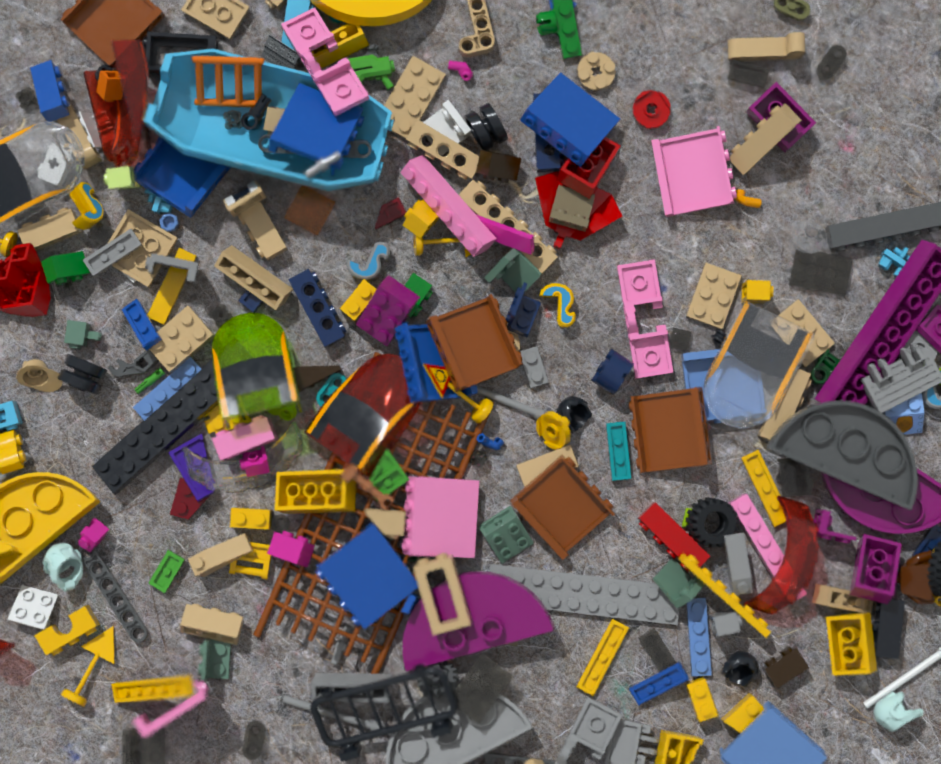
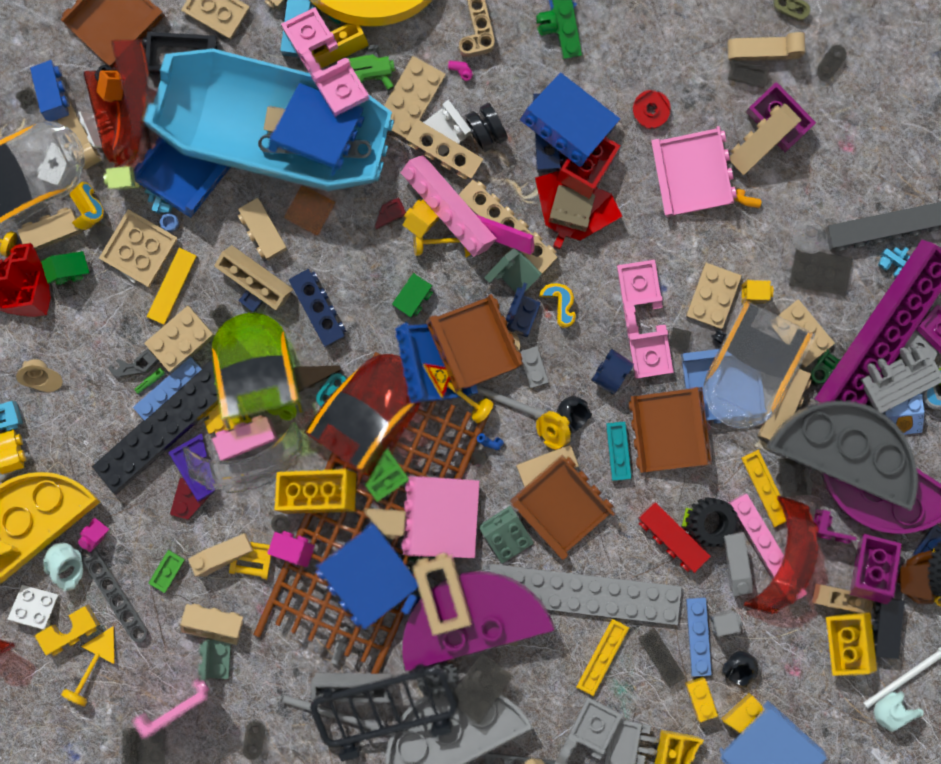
(78, 334): sand green brick -> none
(82, 374): black wheel -> none
(112, 252): light grey plate -> none
(141, 324): blue tile -> none
(153, 689): yellow plate -> none
(191, 266): light grey panel -> none
(228, 116): clear smoke plate -> none
(237, 62): orange bar -> none
(244, 198): tan slope -> none
(251, 518): yellow brick -> none
(255, 462): dark pink brick -> none
(257, 112): black pin -> none
(279, 53): light grey sticker -> none
(322, 164): light grey bar -> none
(351, 473): nougat piece -> none
(358, 300): yellow brick -> none
(373, 266): animal -> none
(387, 310): magenta brick -> none
(498, 165): dark brown brick -> none
(585, 73): tan plate -> none
(659, 683): blue tile -> none
(677, 583): sand green bracket -> none
(719, 588): yellow plate -> none
(785, 667): dark brown brick -> none

